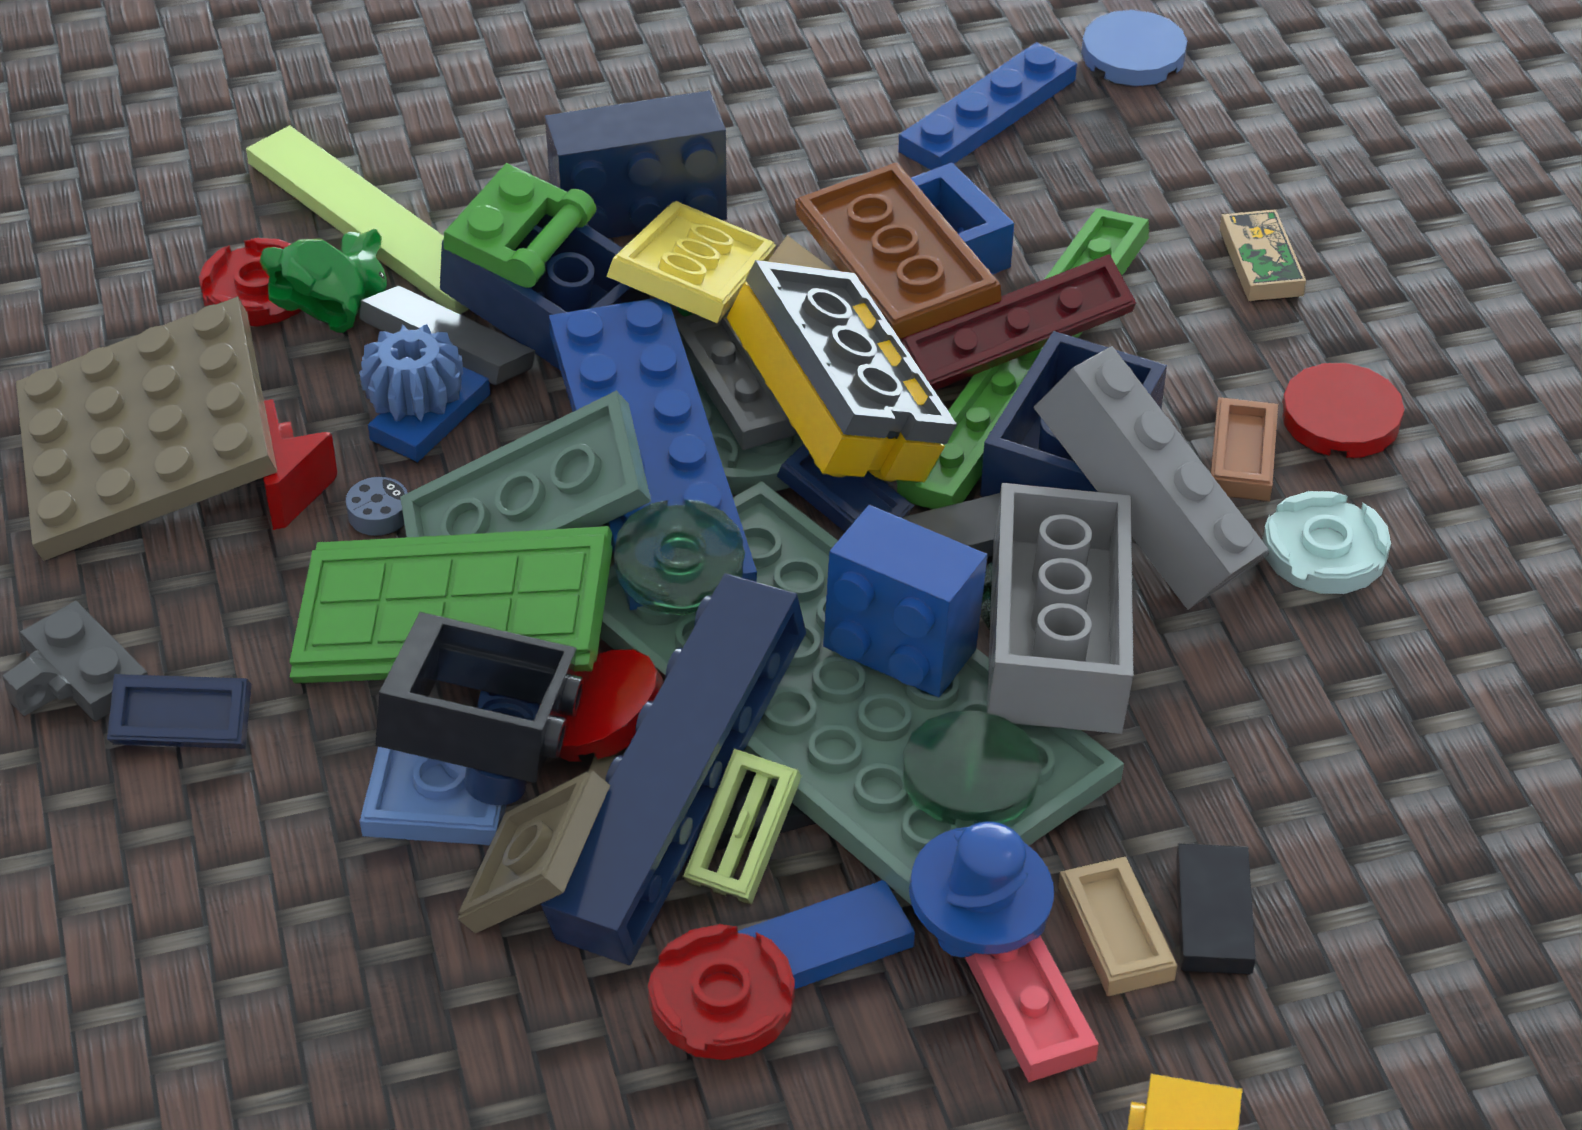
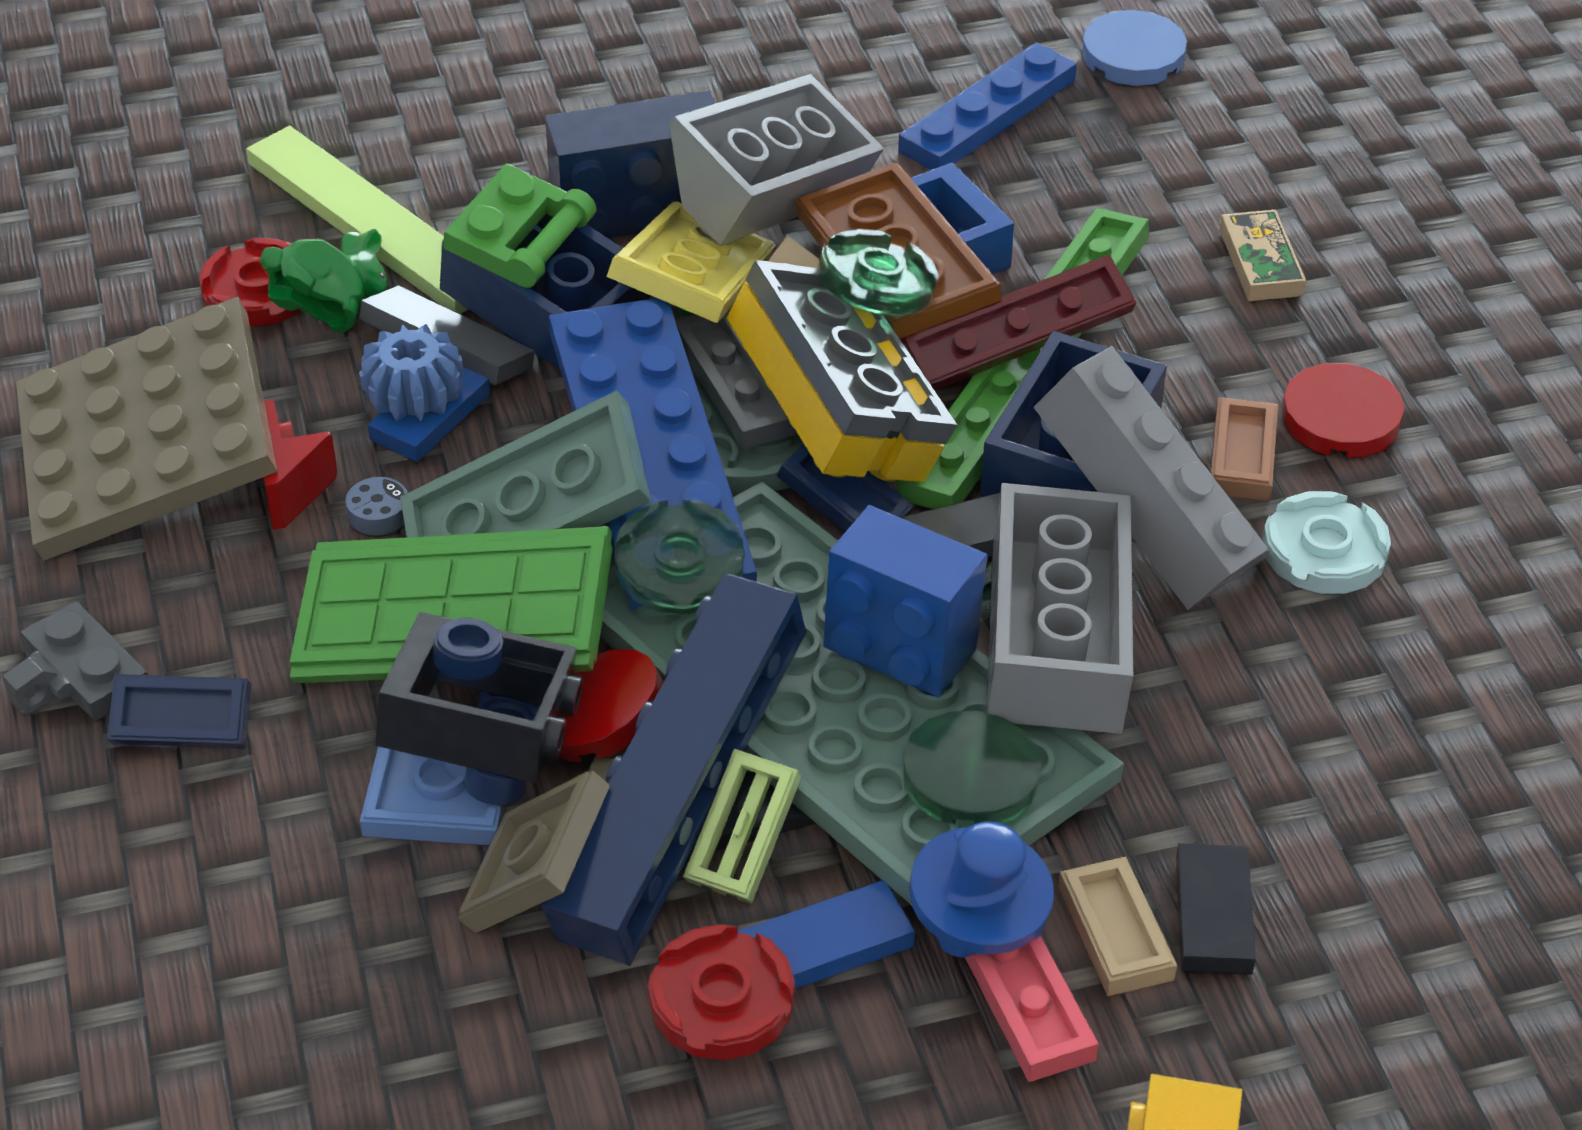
(467, 649): none -> dark blue tile
(761, 151): none -> light grey slope
(875, 274): none -> clear green tile

